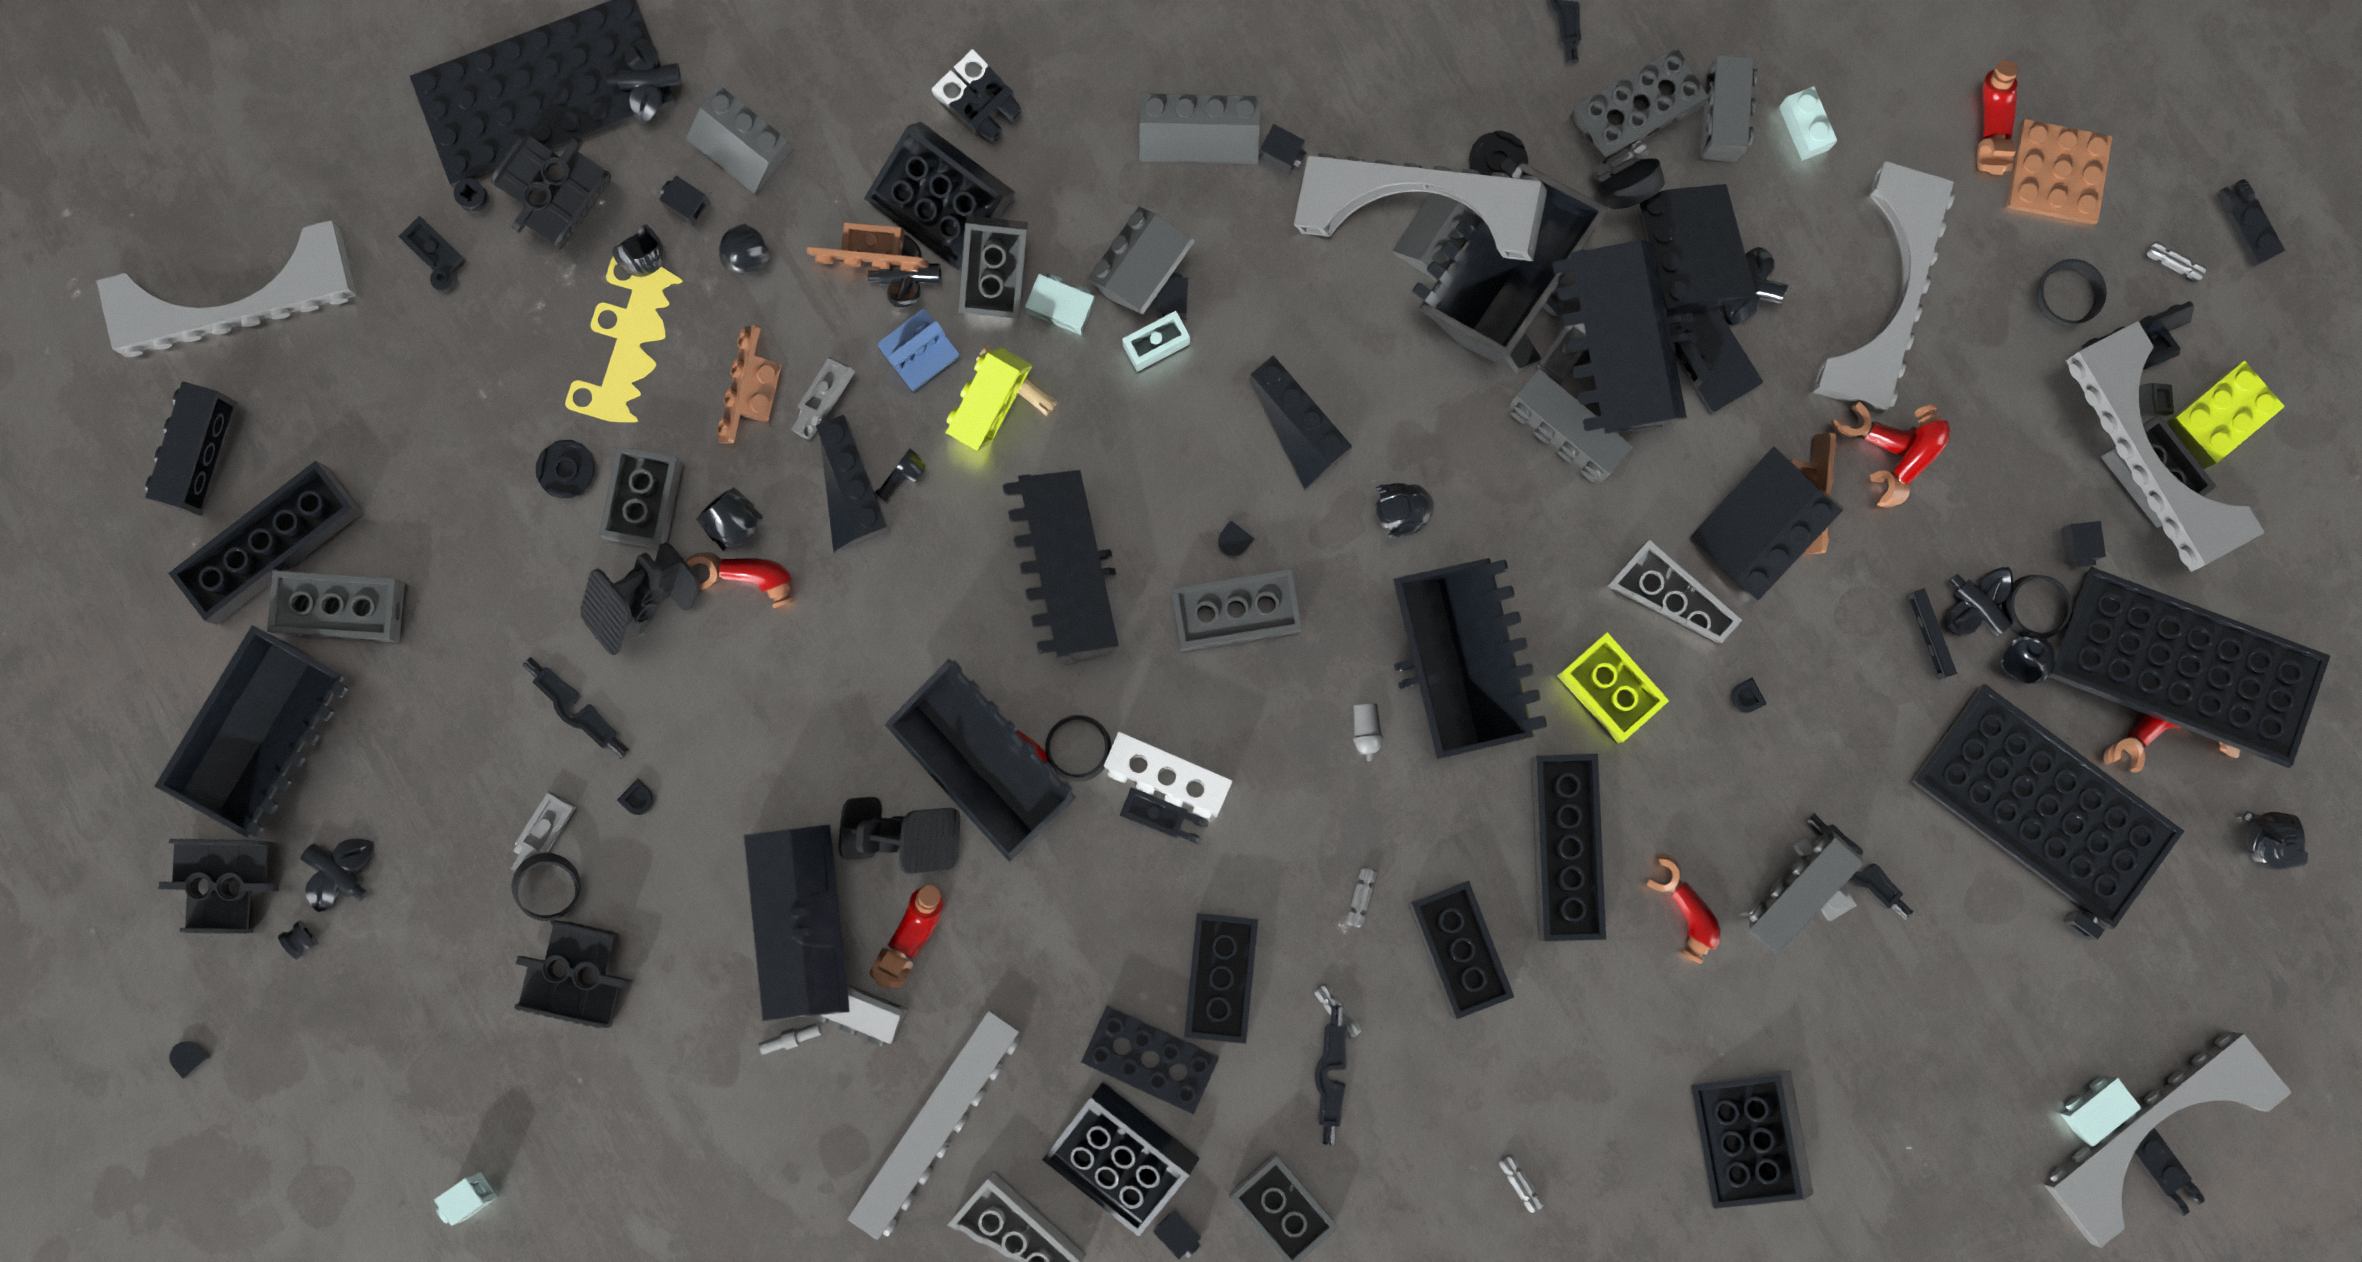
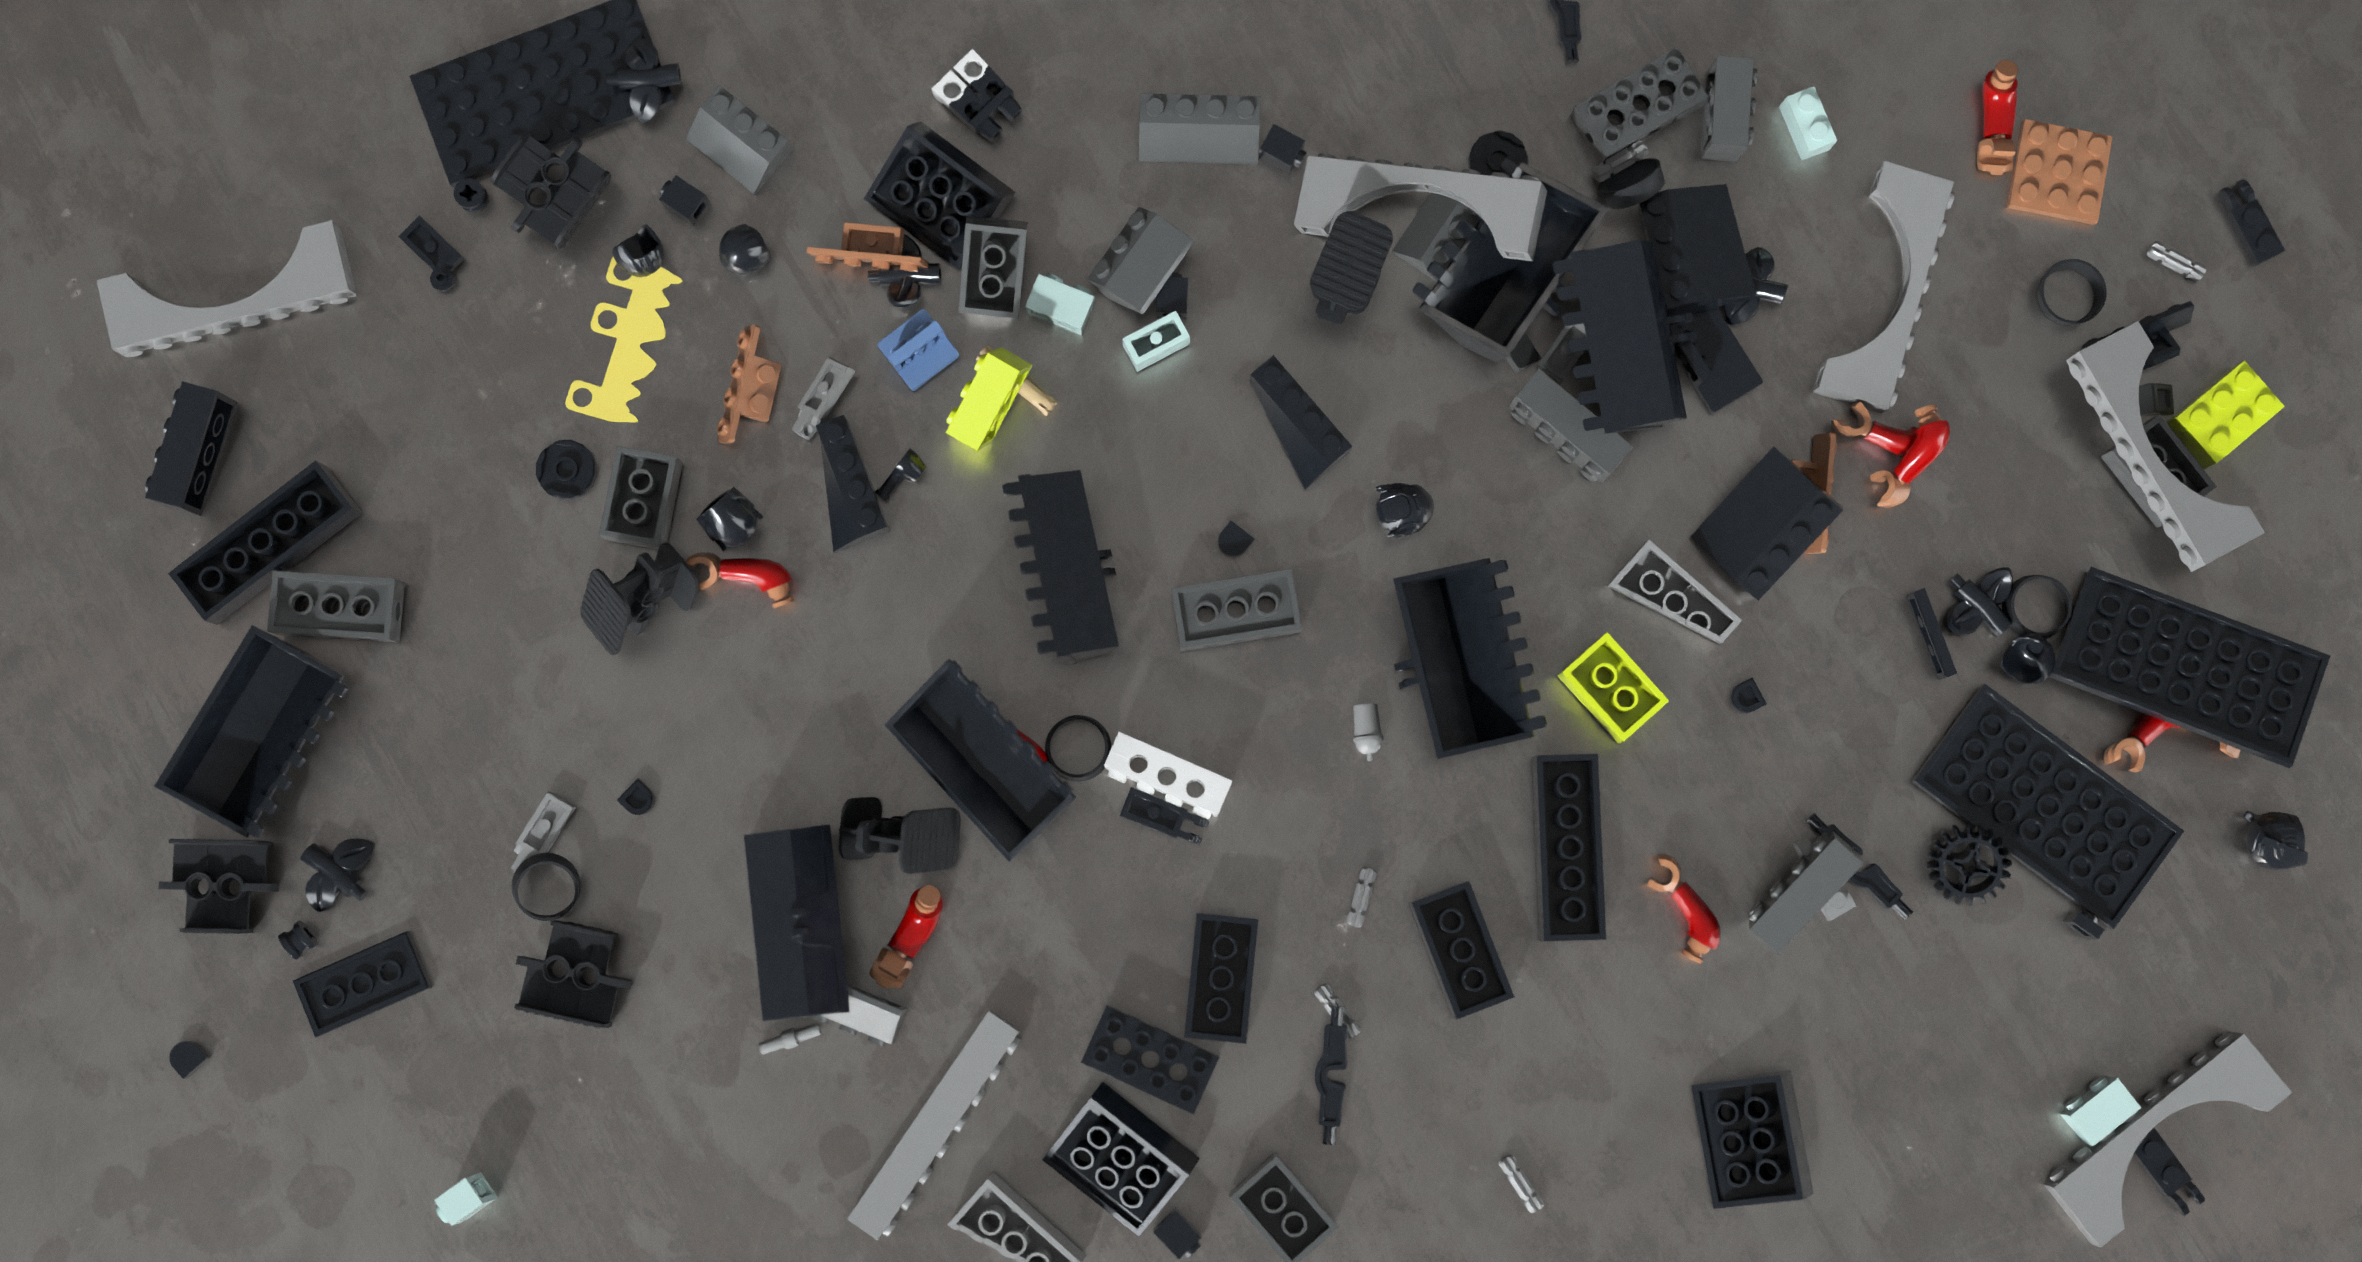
(362, 984): none -> black tile
(563, 698): black piece -> none
(1349, 266): none -> black piece
(1981, 867): none -> black gear
(2083, 543): black brick -> none

